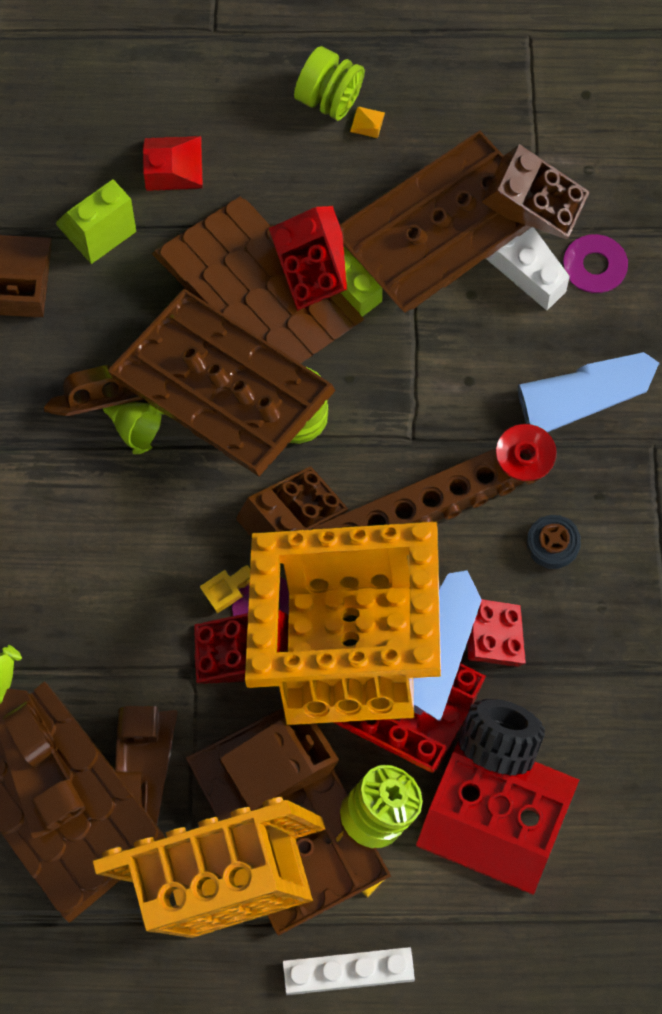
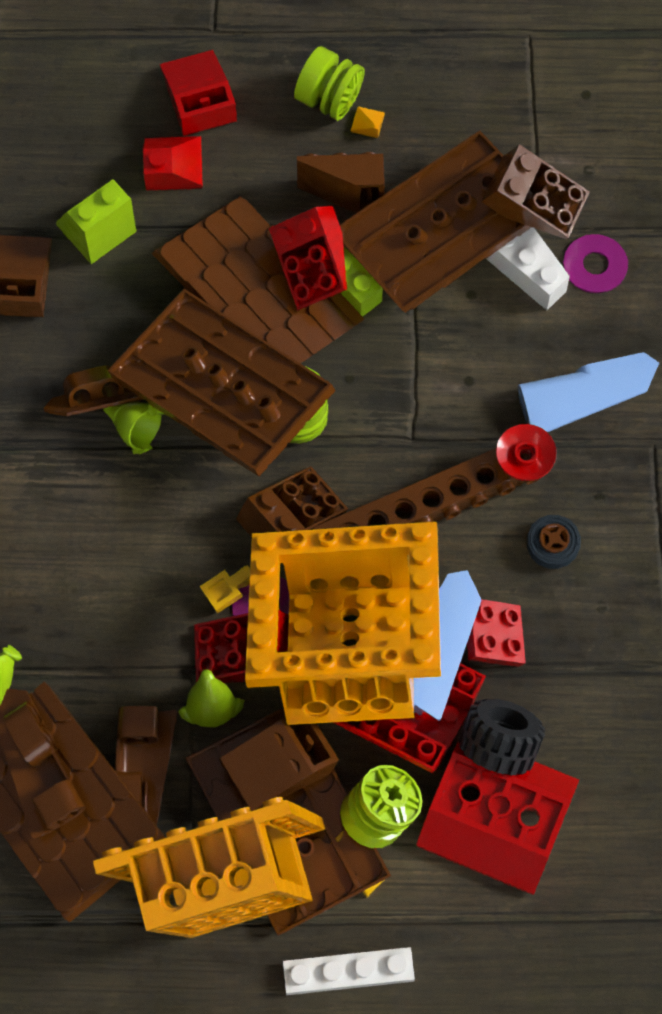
(199, 92): none -> red slope
(210, 702): none -> lime hat
(343, 179): none -> reddish brown slope

